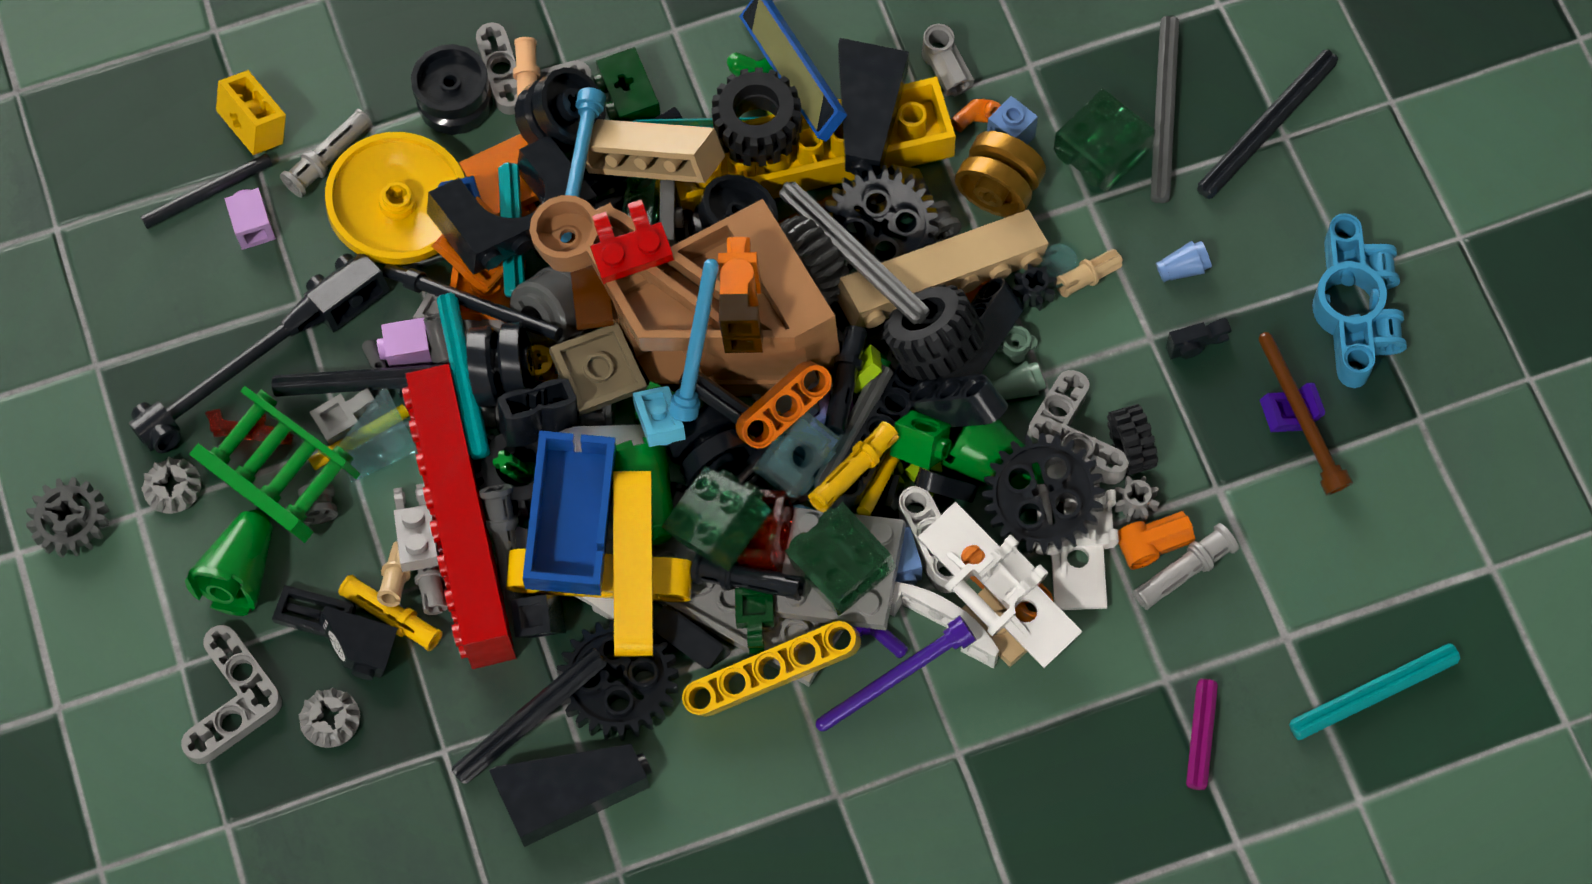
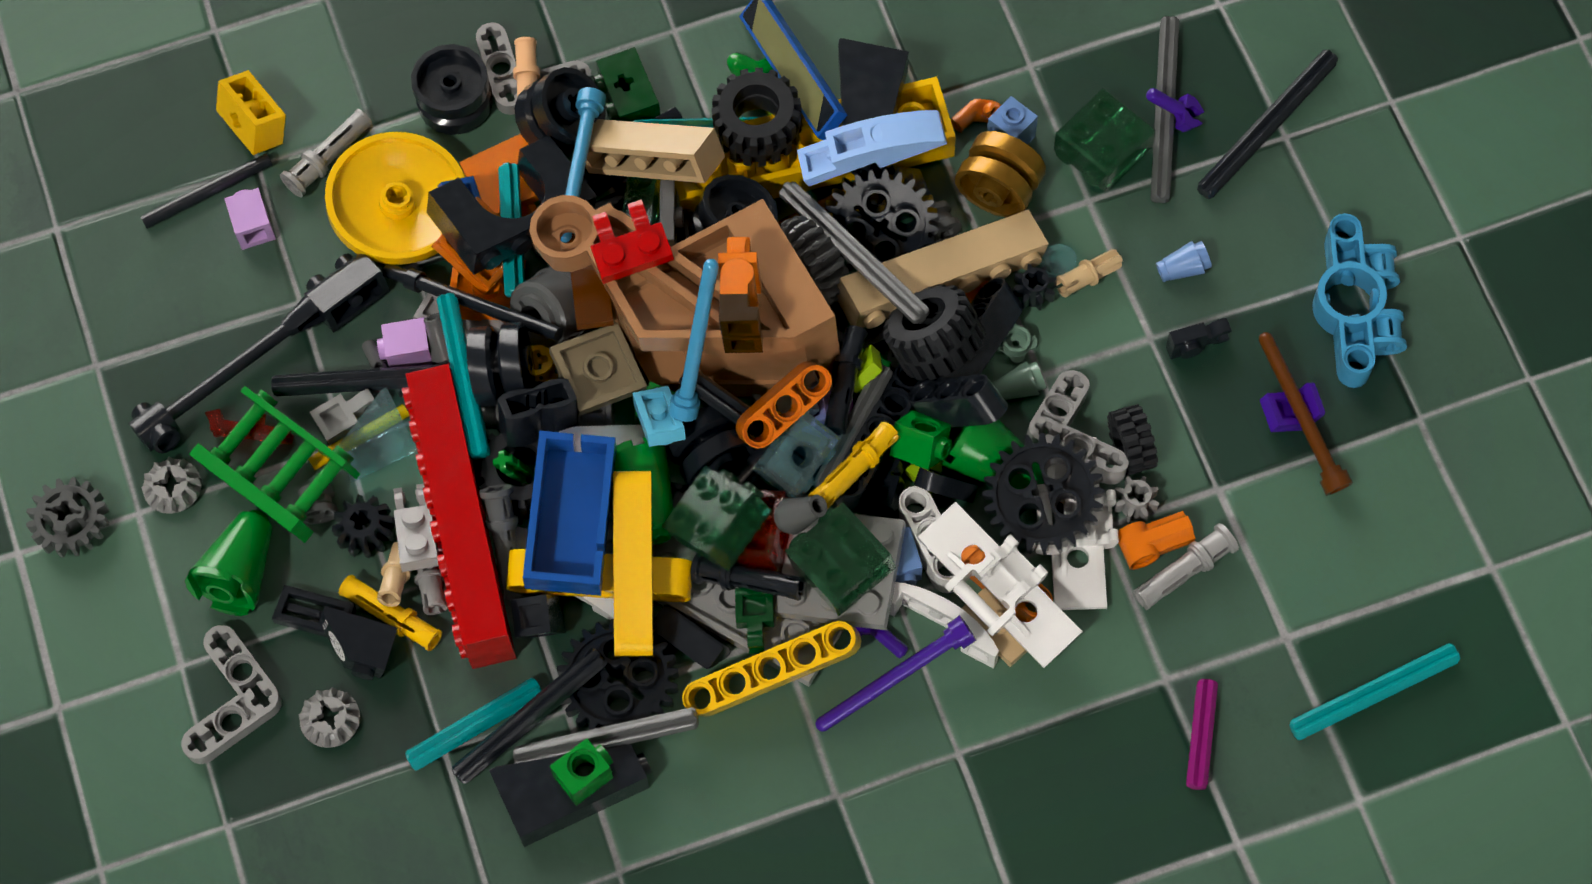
(369, 537): none -> black gear
(472, 724): none -> teal axle
(579, 787): none -> green brick
(612, 735): none -> dark grey axle
(797, 514): none -> dark grey cone
(871, 141): none -> light blue slope
(877, 486): yellow bar -> none
(946, 61): light grey piece -> none
(1182, 109): none -> dark purple bar

